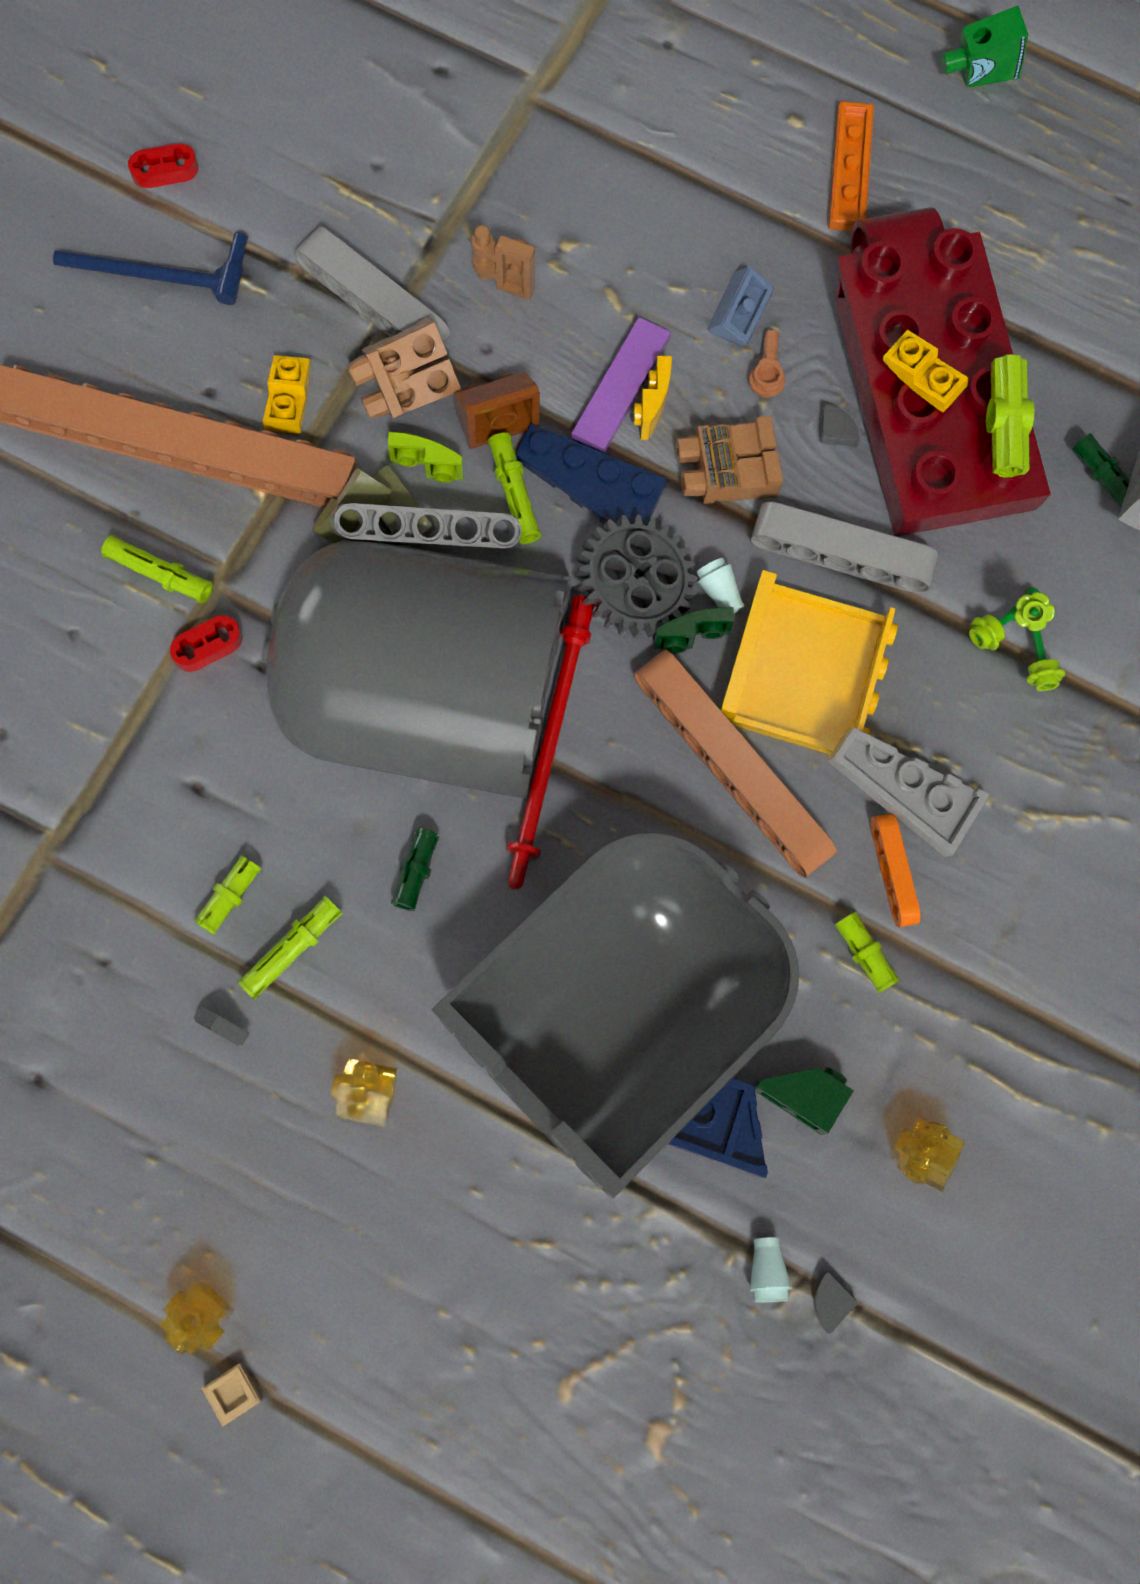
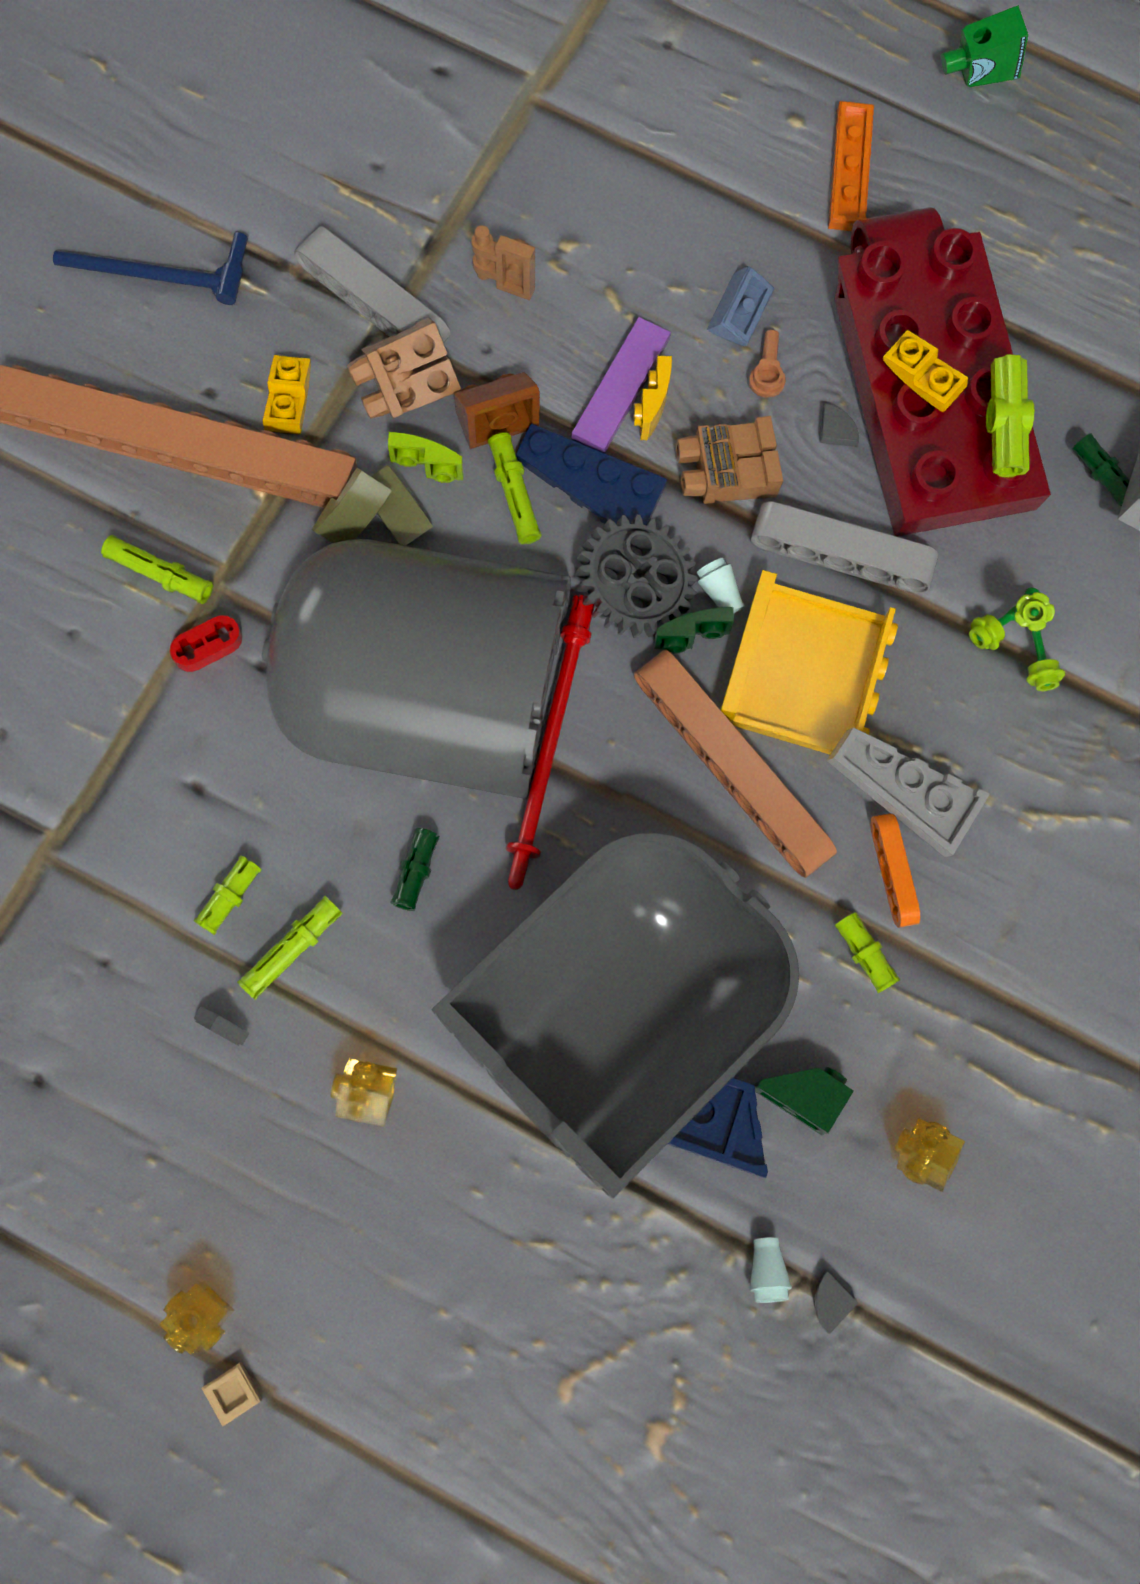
(163, 165): red beam -> none
(444, 525): light grey beam -> none

